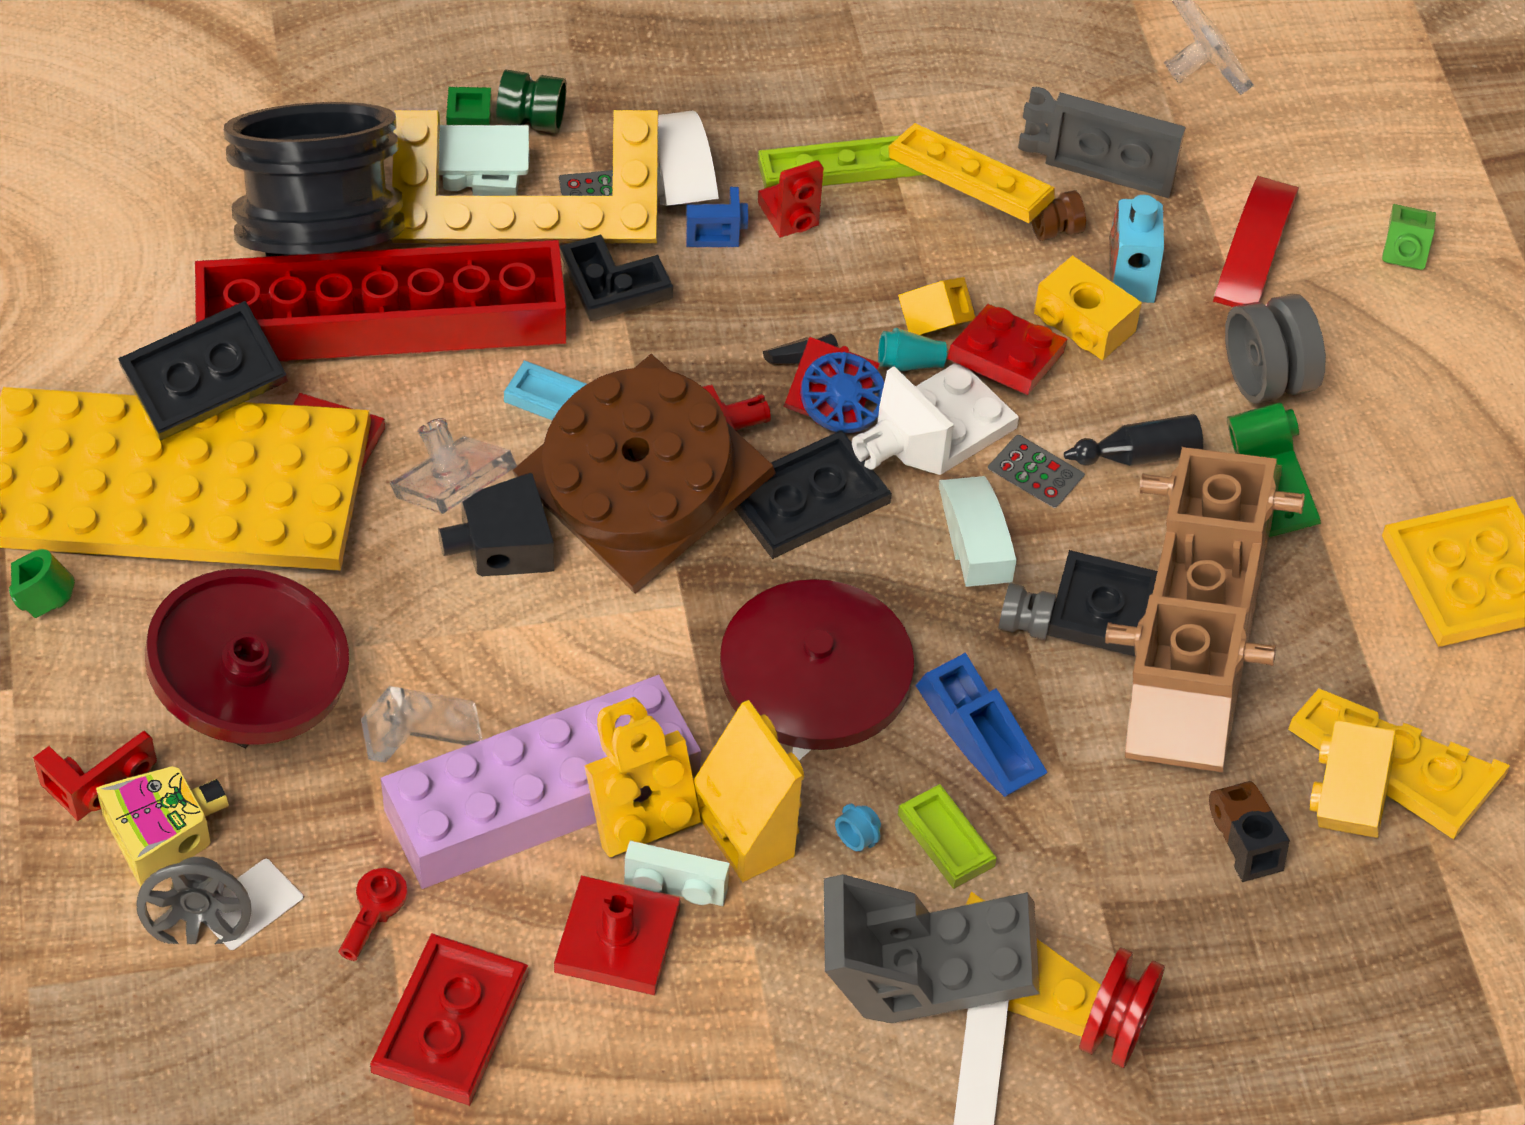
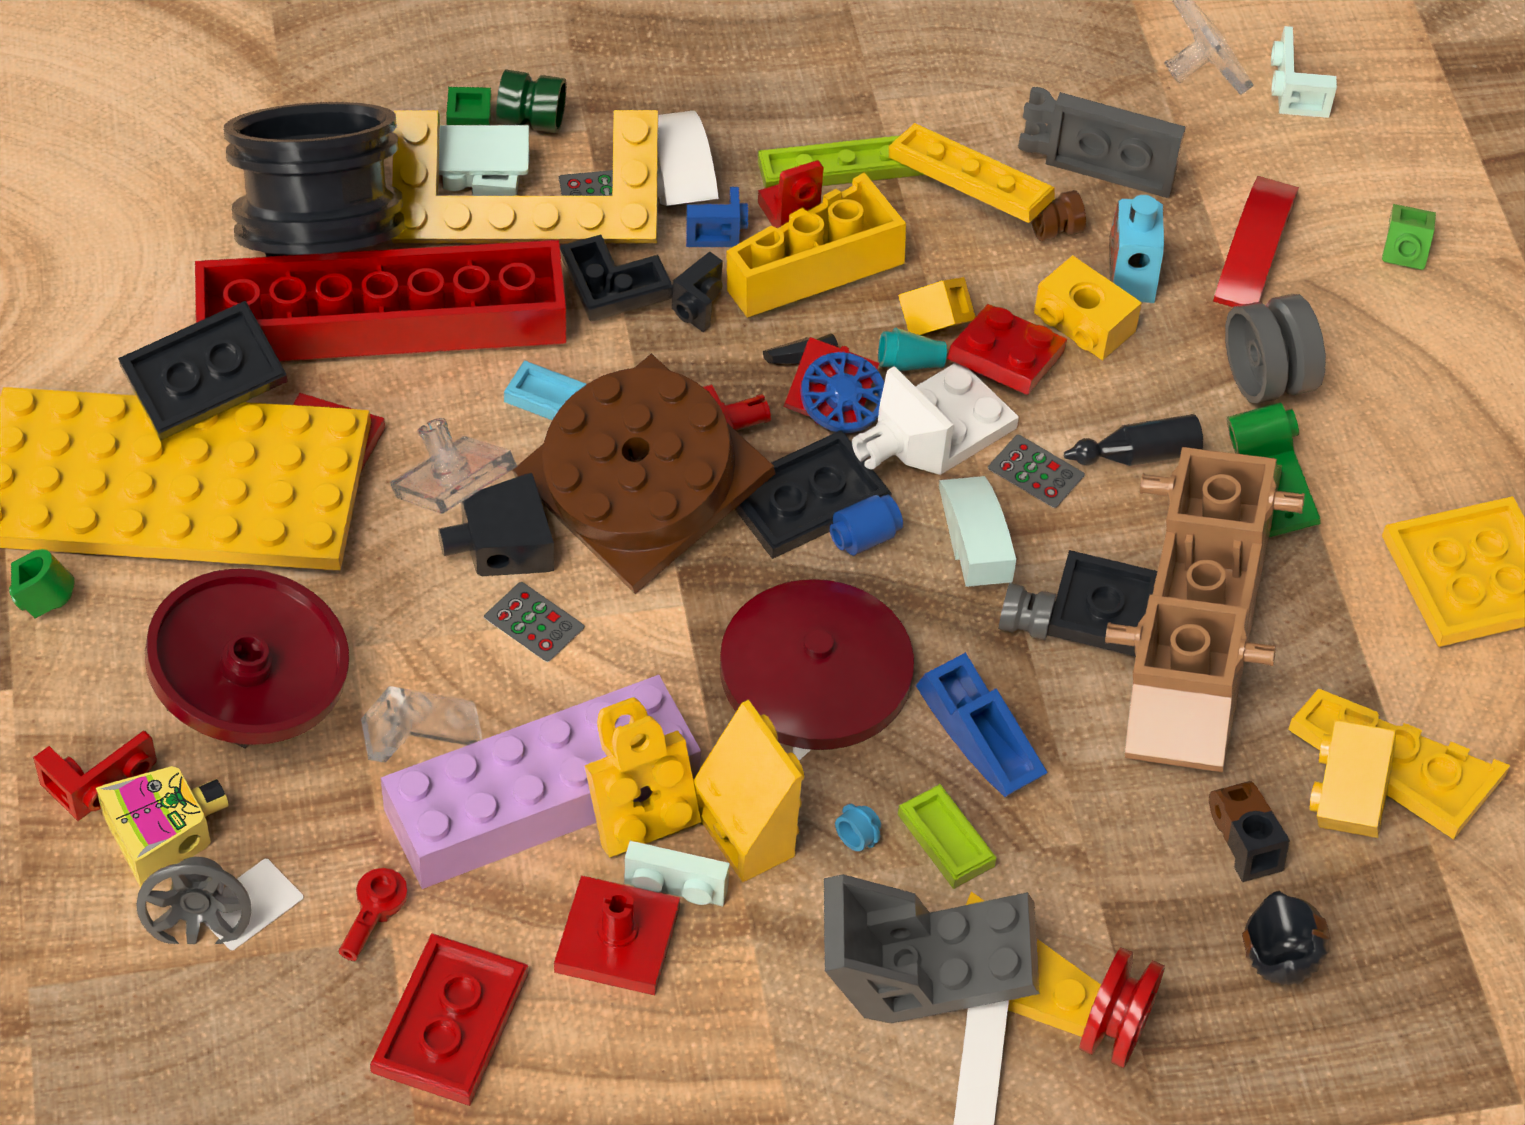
(534, 621): none -> dark grey sticker
(696, 290): none -> black bracket
(817, 250): none -> yellow wedge
(866, 524): none -> blue brick
(1286, 939): none -> black hair
(1299, 92): none -> light aqua bracket

